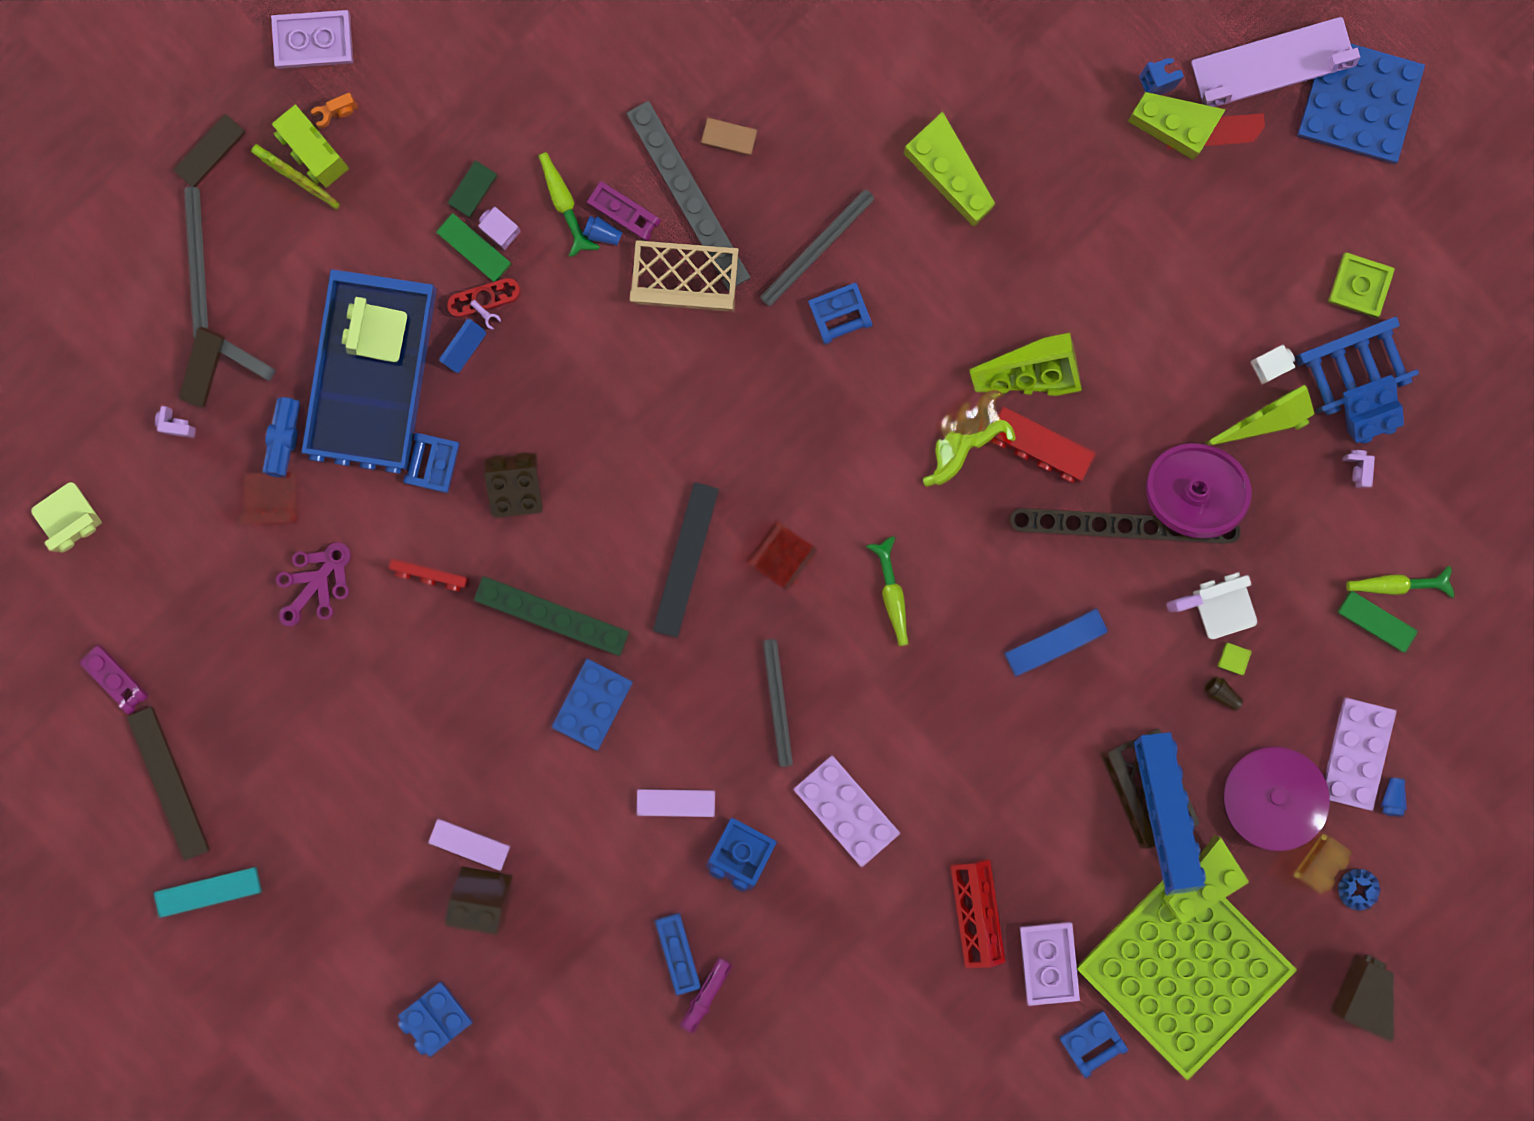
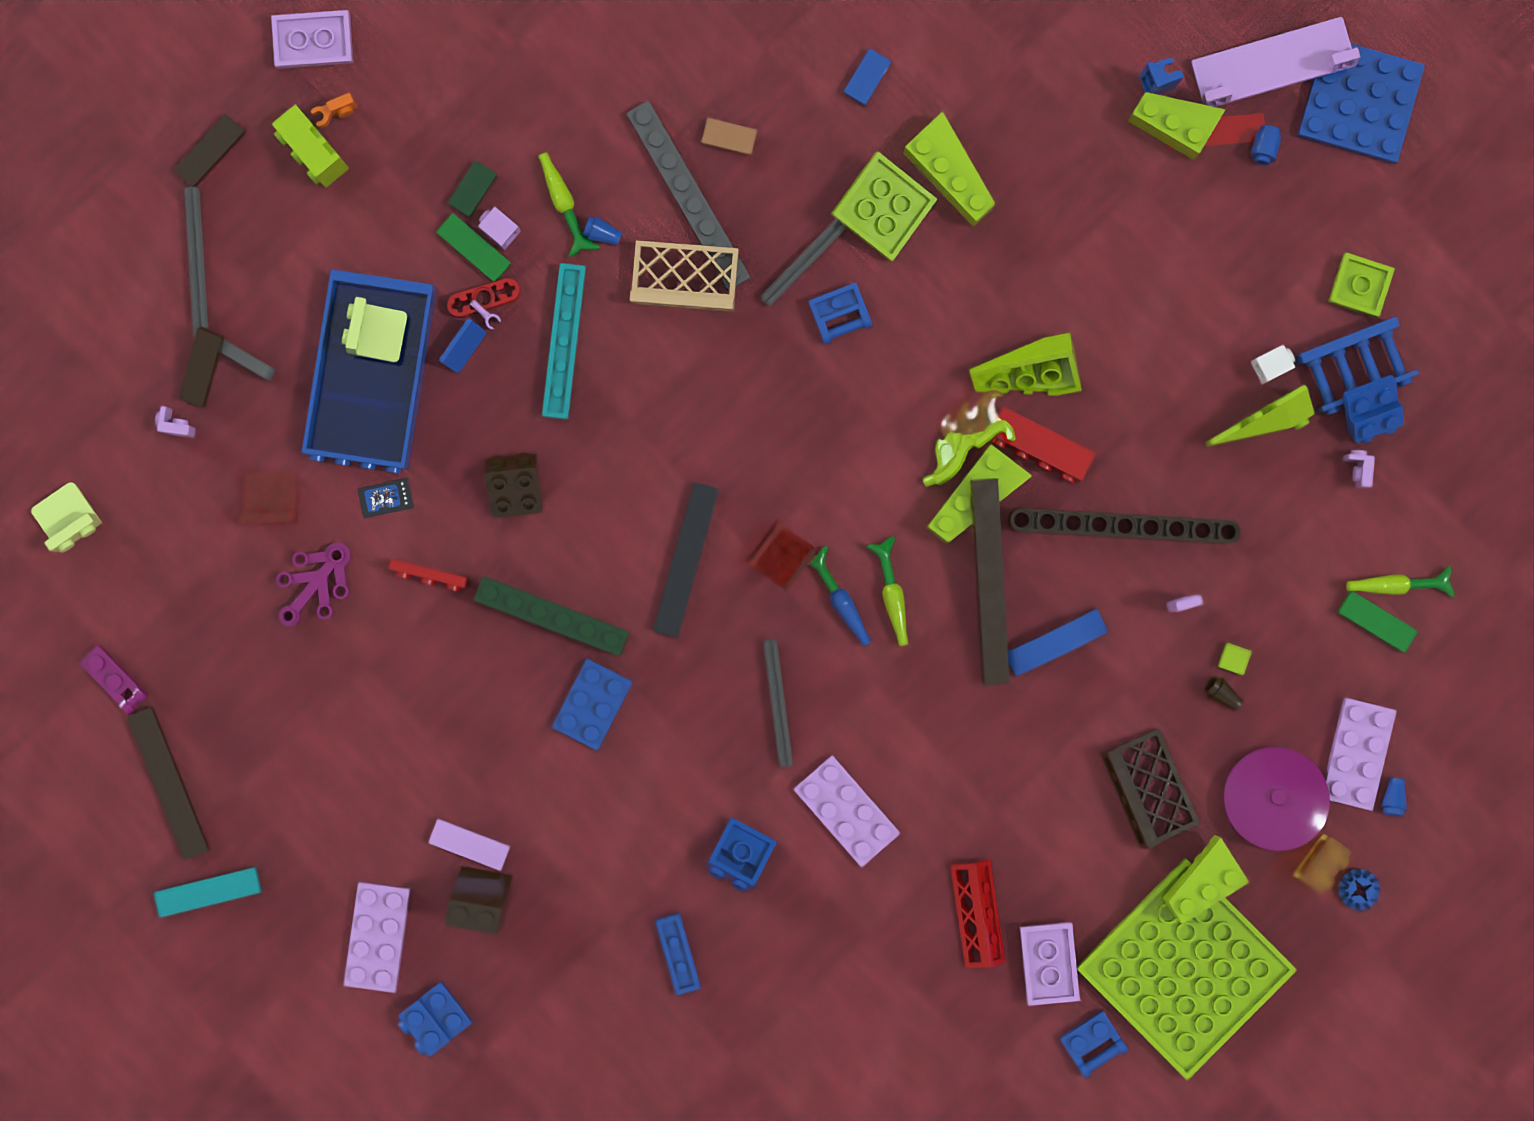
(281, 437): blue piece -> none
(294, 175): piece -> none
(377, 937): none -> lavender plate
(385, 498): none -> black sticker
(439, 465): blue plate -> none
(564, 341): none -> teal plate
(623, 210): magenta plate -> none
(675, 802): lavender tile -> none
(703, 1000): magenta pin -> none
(840, 599): none -> blue piece
(867, 77): none -> blue tile
(884, 206): none -> lime plate
(957, 510): none -> lime wedge
(990, 581): none -> dark brown tile
(1169, 813): blue brick -> none
(1198, 490): magenta dish -> none
(1226, 606): white bracket -> none
(1266, 145): none -> blue brick
(1367, 997): dark brown slope -> none

